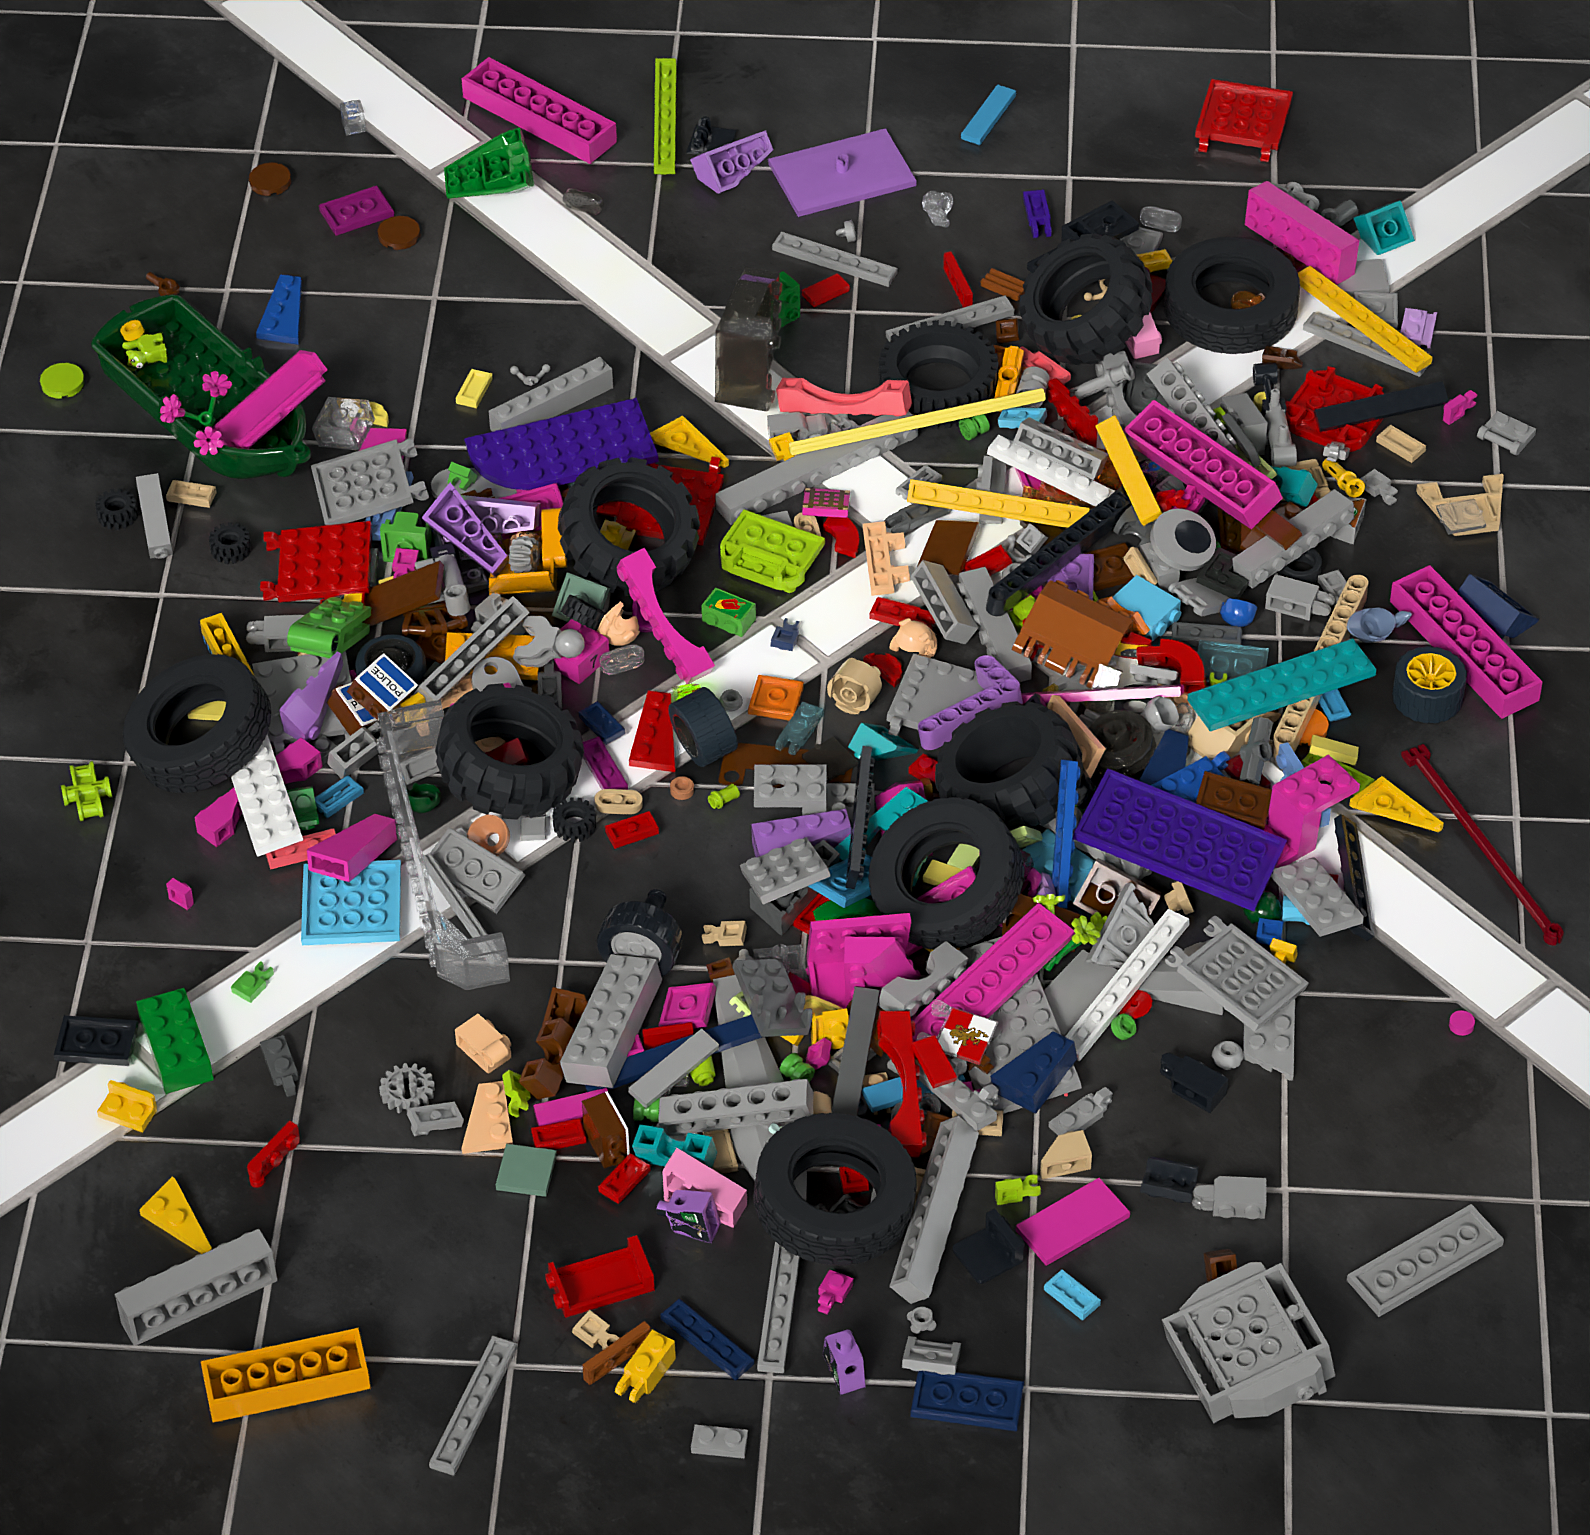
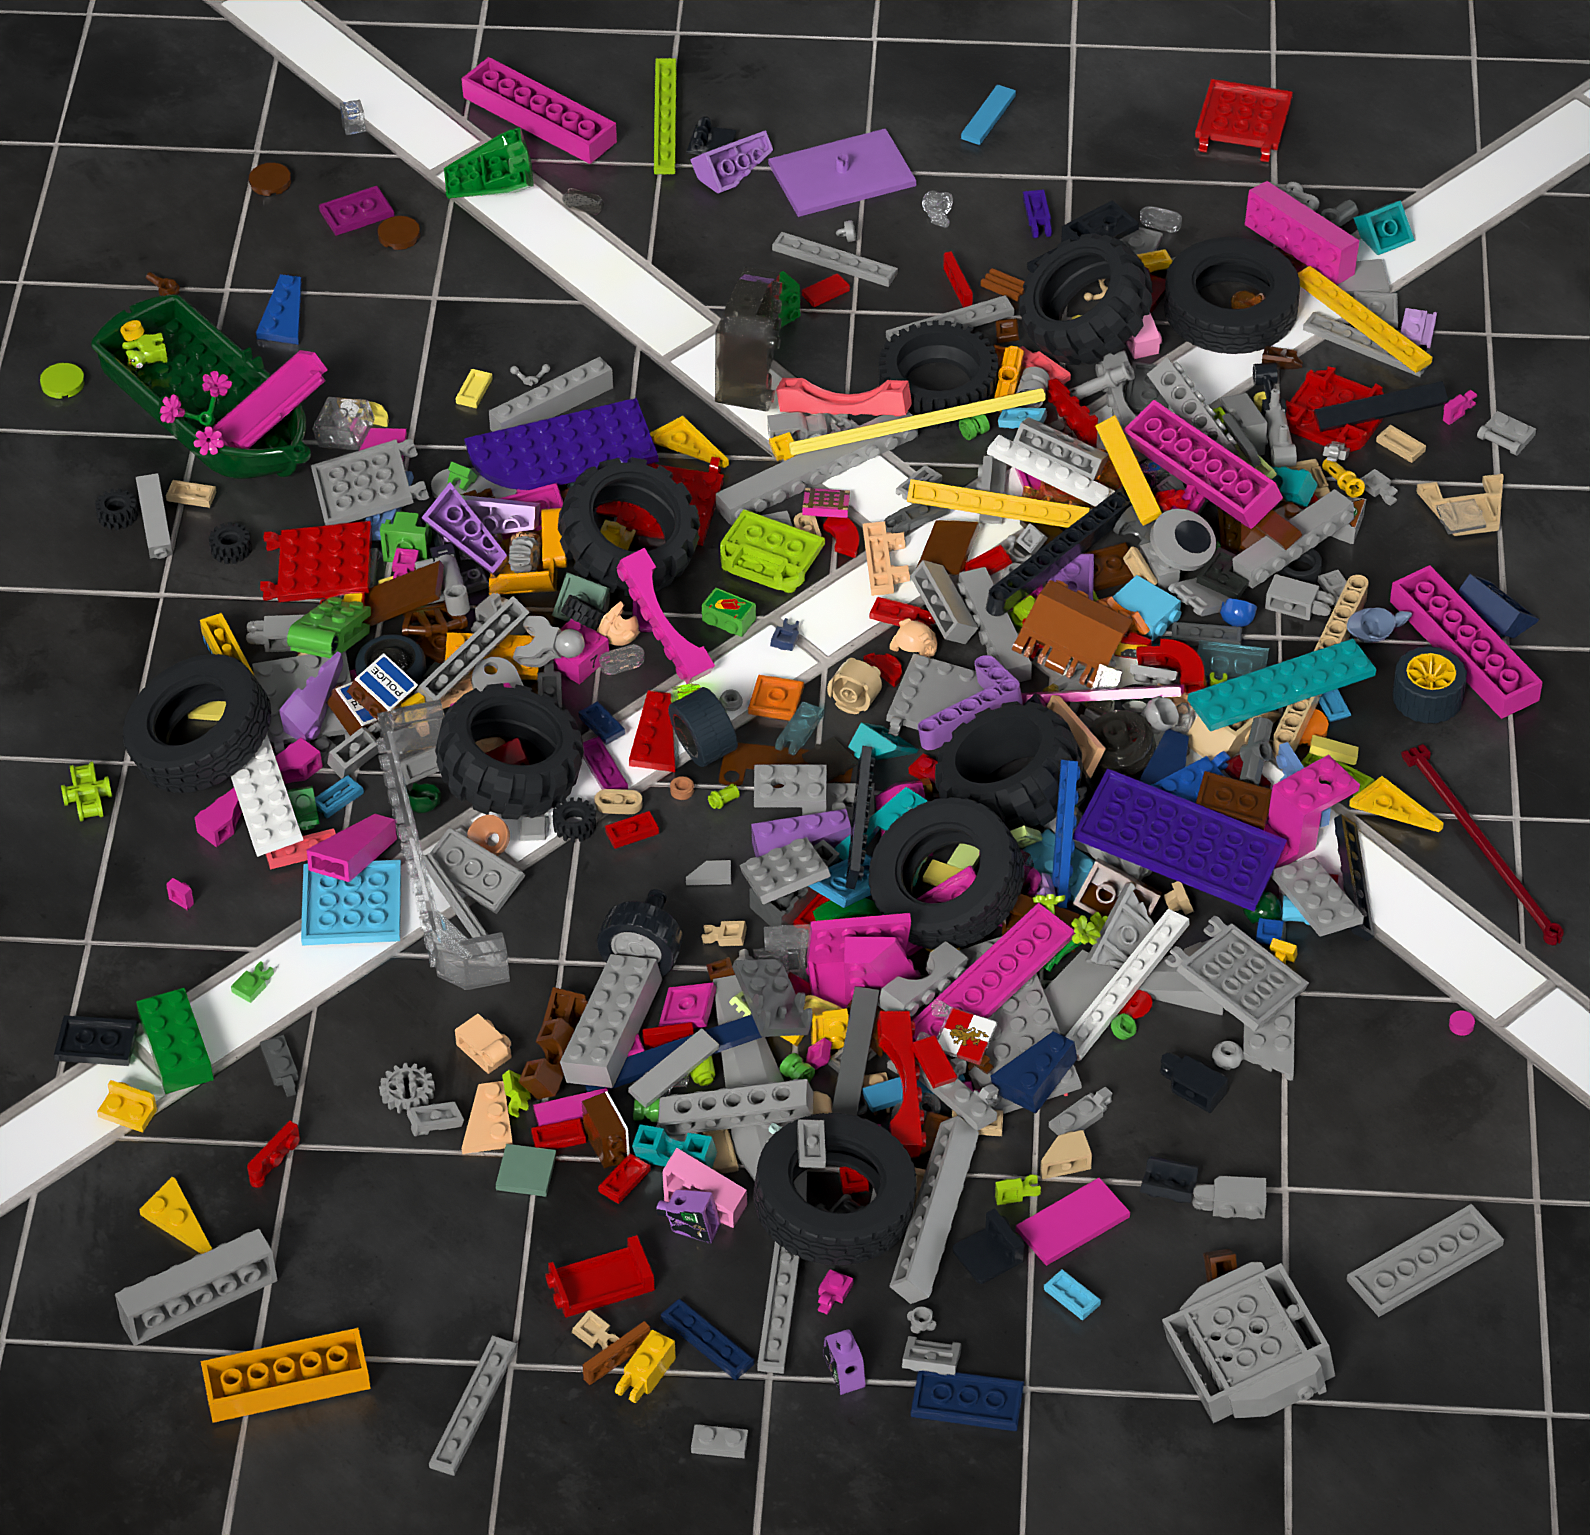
(711, 873): none -> light grey tile
(791, 936): none -> clear hinge
(811, 1143): none -> light grey plate

